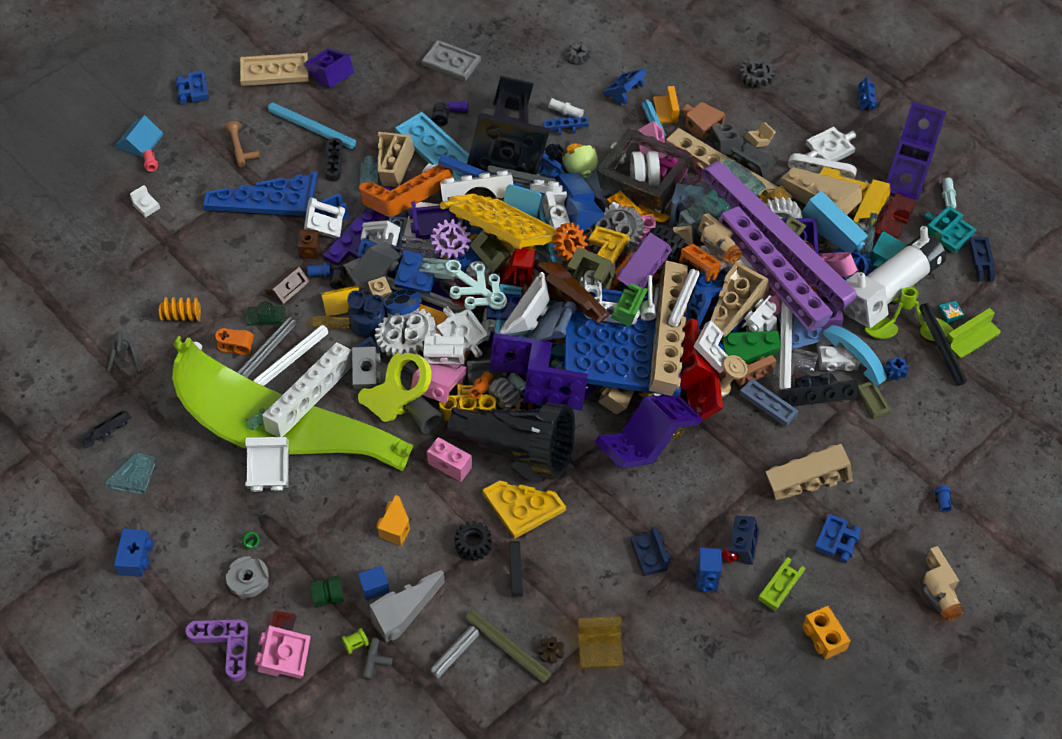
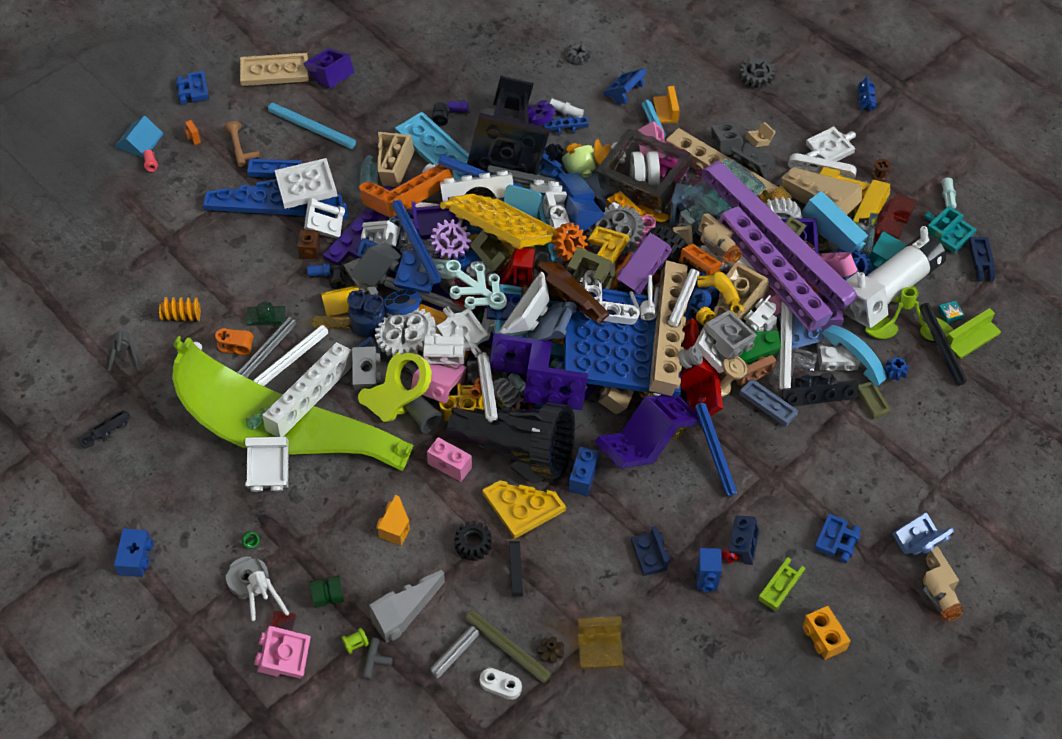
(133, 474): clear light blue wing -> none
(143, 201): white bracket -> none
(192, 133): none -> orange plate
(232, 641): medium lavender beam -> none
(260, 584): none -> white plant
(266, 167): none -> blue plate
(288, 284): panel -> none
(305, 181): none -> white plate
(330, 154): black beam -> none
(374, 583): blue panel -> none
(380, 287): tan bracket -> none
(416, 242): none -> blue axle
(451, 60): light grey tile -> none
(487, 387): none -> white axle
(499, 684): none -> white plate
(541, 113): none -> dark purple plate
(583, 471): none -> blue brick
(600, 151): none -> light orange plate
(629, 304): bright green hinge -> none
(690, 357): none -> light grey wheel
(701, 118): nougat torso -> none
(705, 315): none -> yellow bush
(715, 449): none -> blue axle
(725, 286): none -> yellow arm
(731, 335): none -> light grey plate
(810, 472): tan wedge -> none
(883, 171): none -> reddish brown bush
(915, 150): dark purple bracket -> none
(920, 535): none -> medium blue bracket
(943, 493): blue pin -> none

